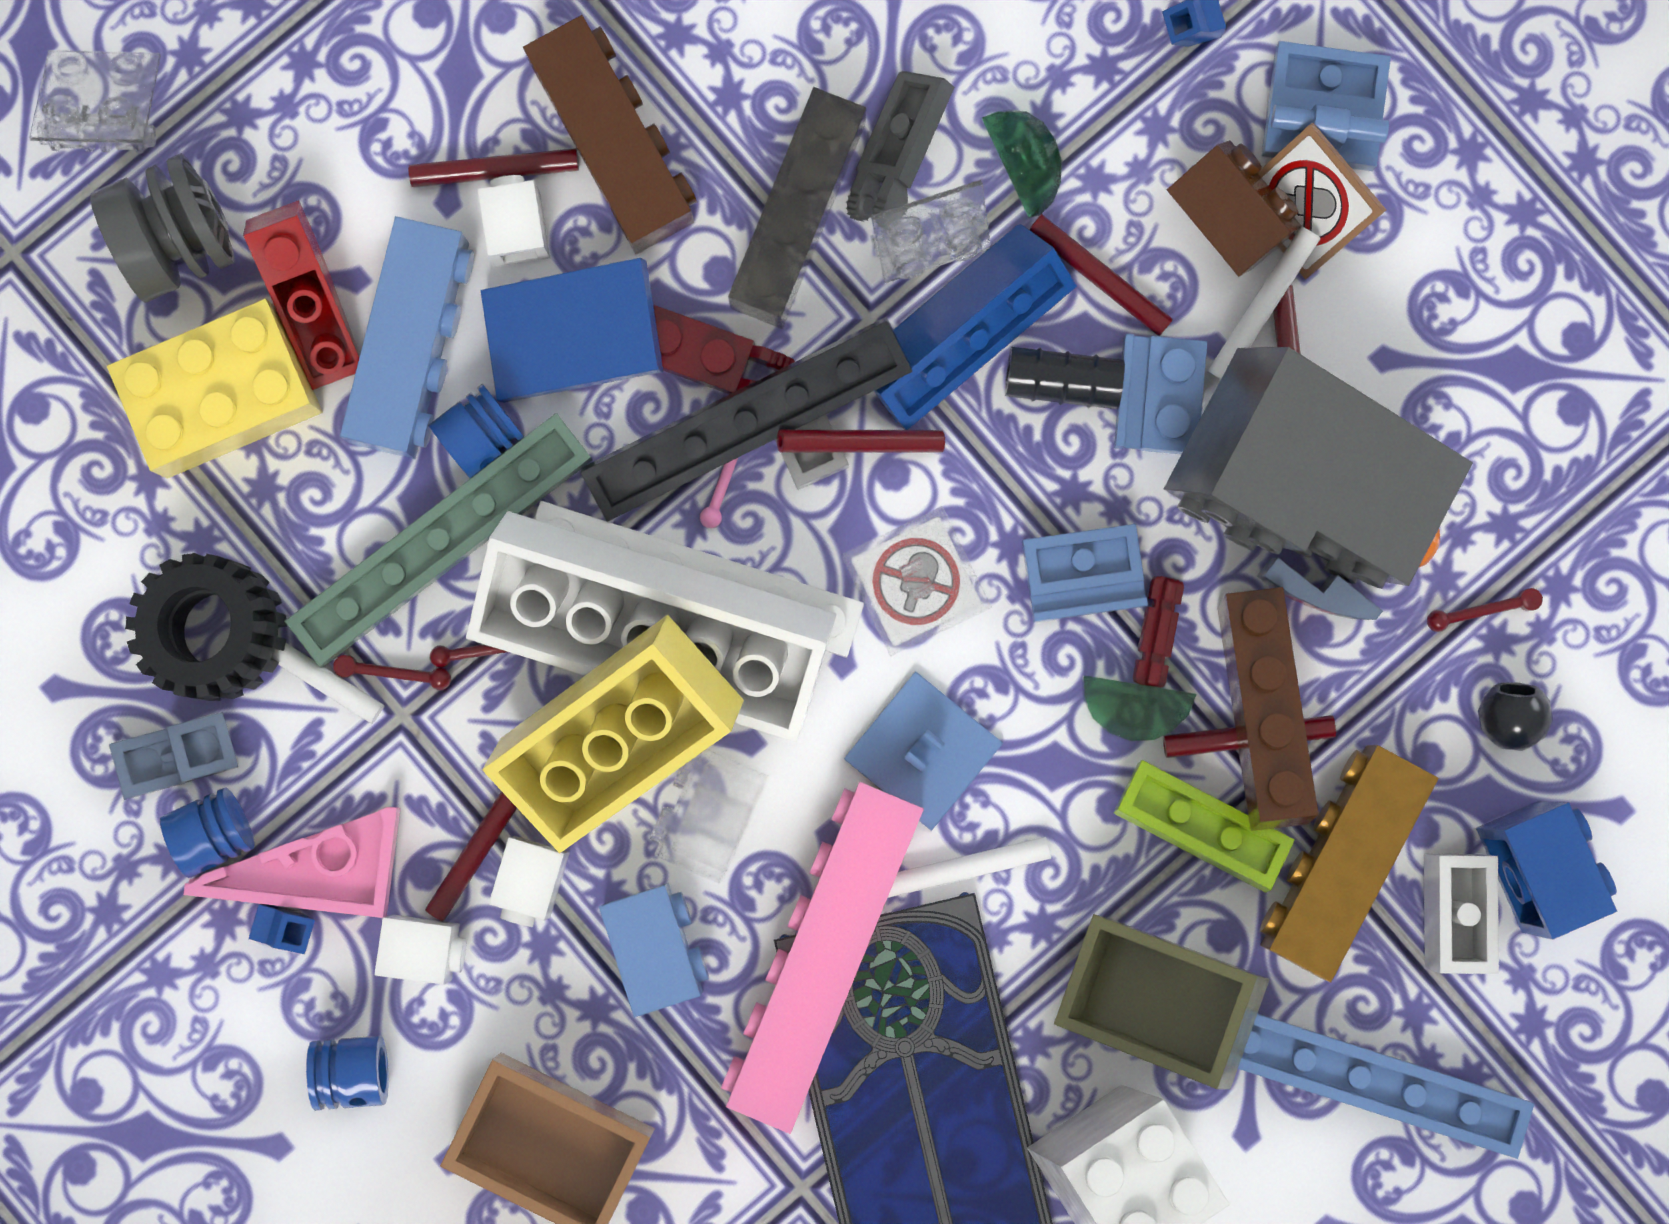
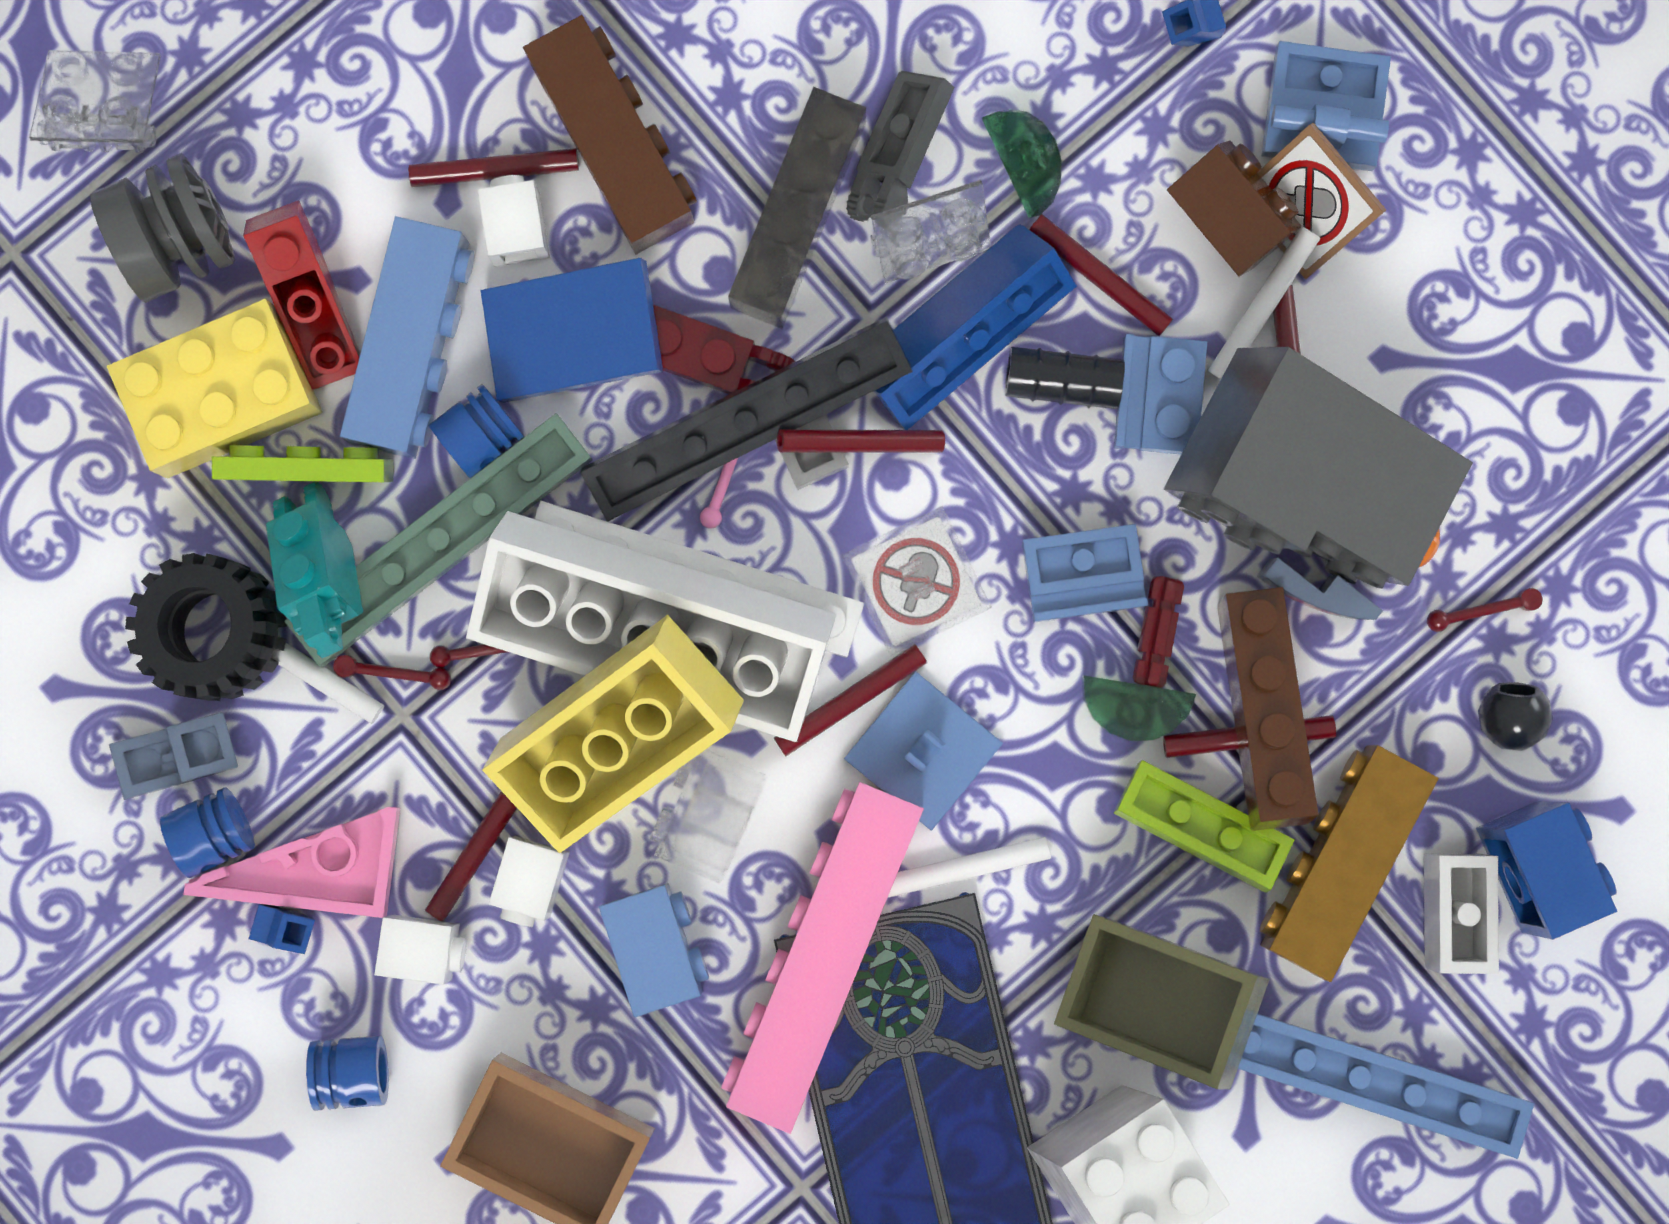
(302, 464): none -> lime plate
(313, 569): none -> teal hinge
(855, 697): none -> dark red piece

